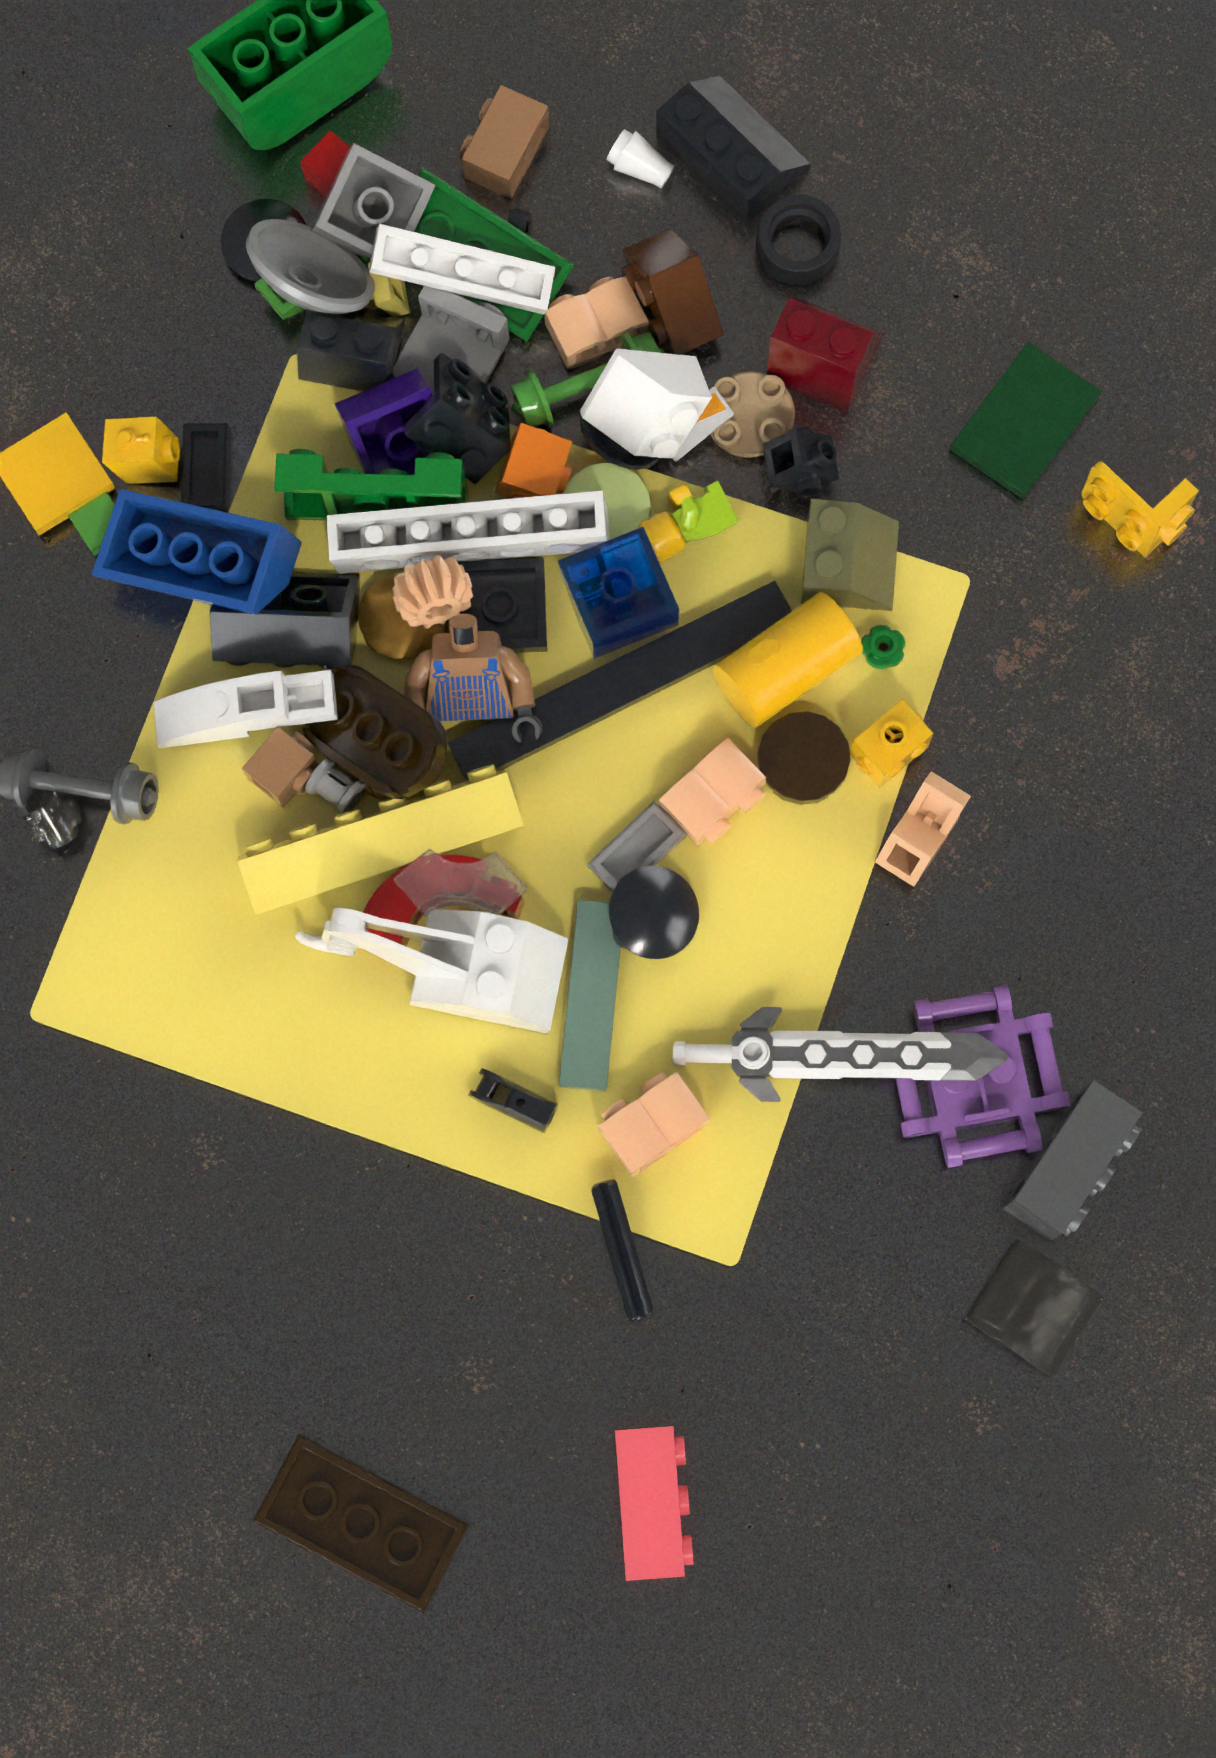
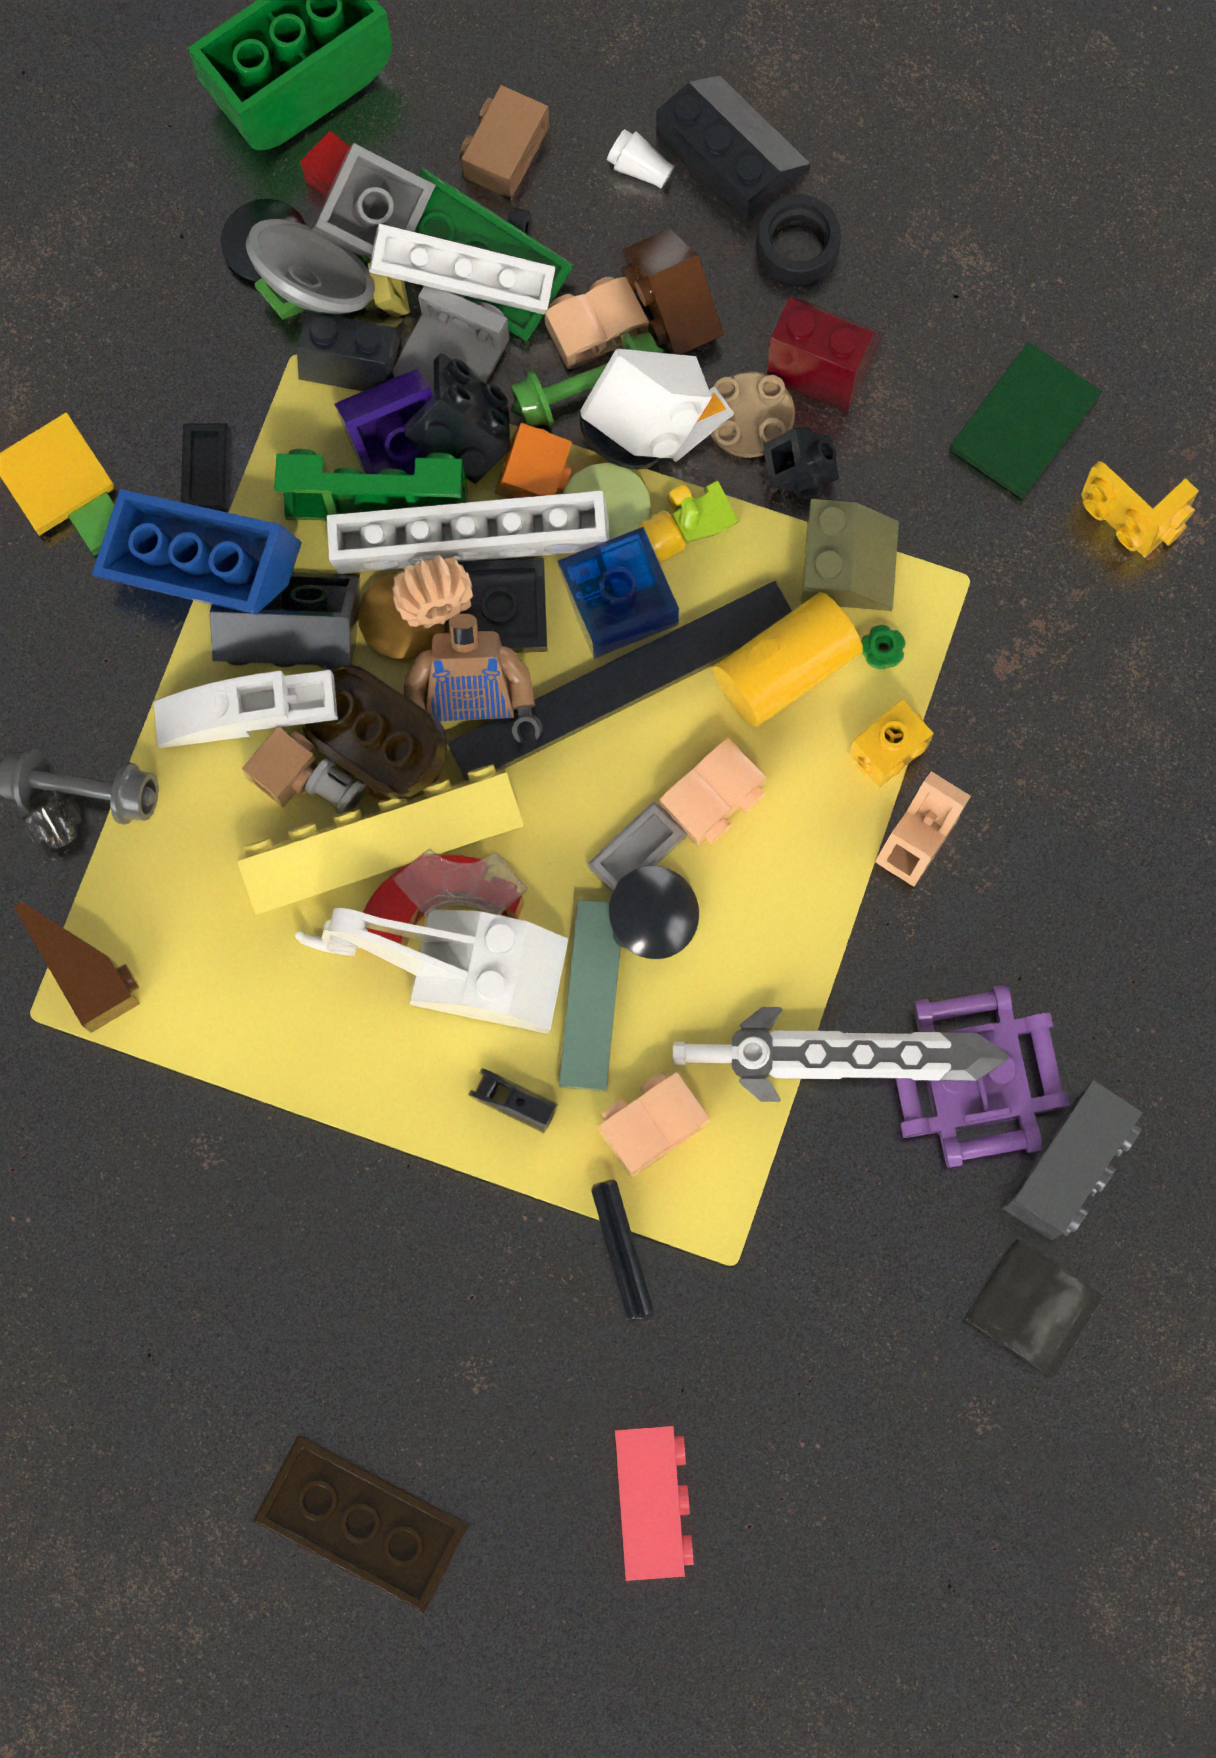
(86, 976): none -> reddish brown slope
(141, 450): yellow head -> none
(804, 757): dark brown tile -> none

